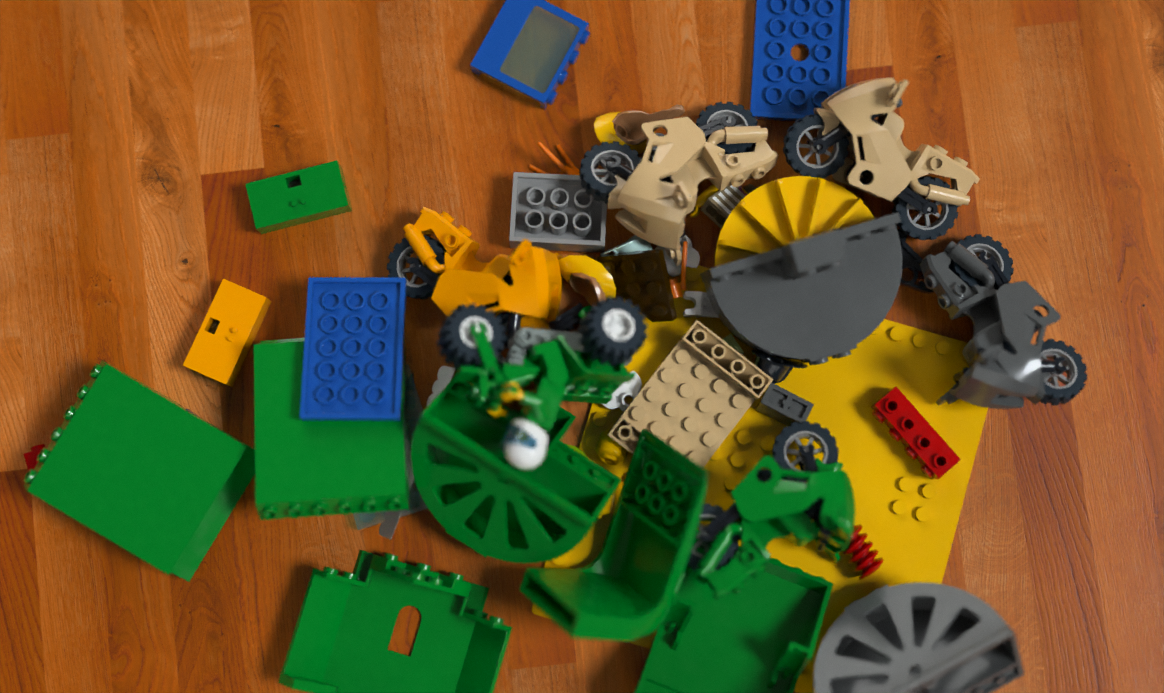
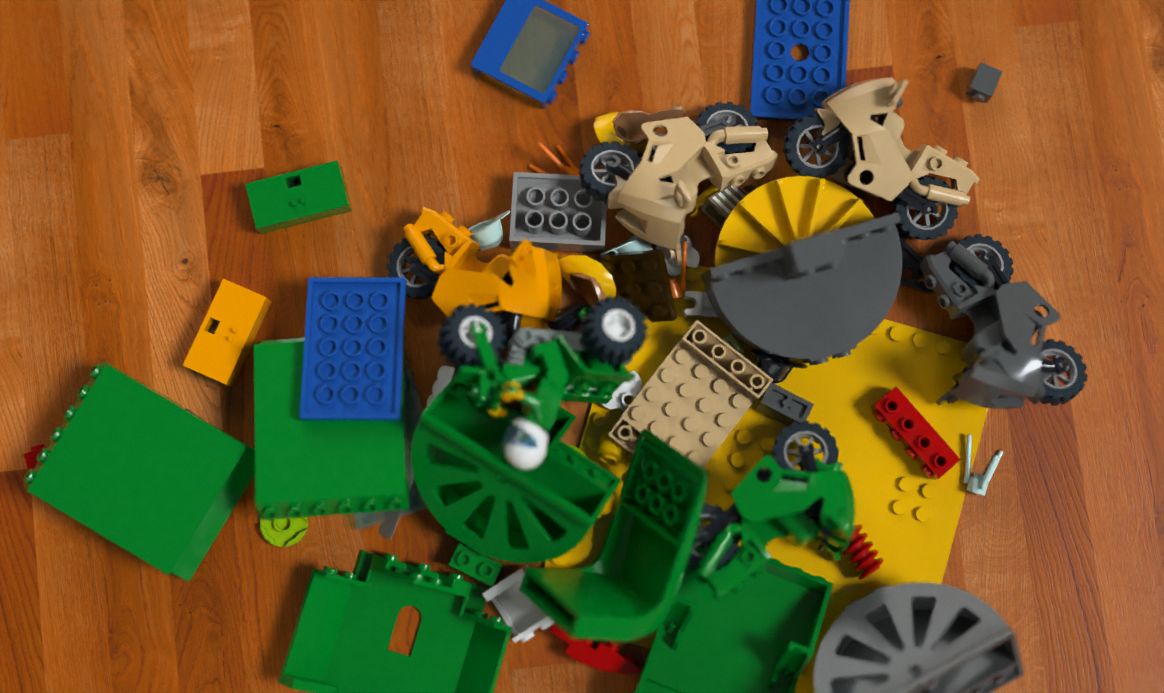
(284, 531): none -> lime tile
(474, 564): none -> green brick
(488, 233): none -> light aqua piece
(516, 608): none -> white panel
(604, 657): none -> red slope
(979, 482): none -> light aqua plant
(983, 83): none -> dark grey brick

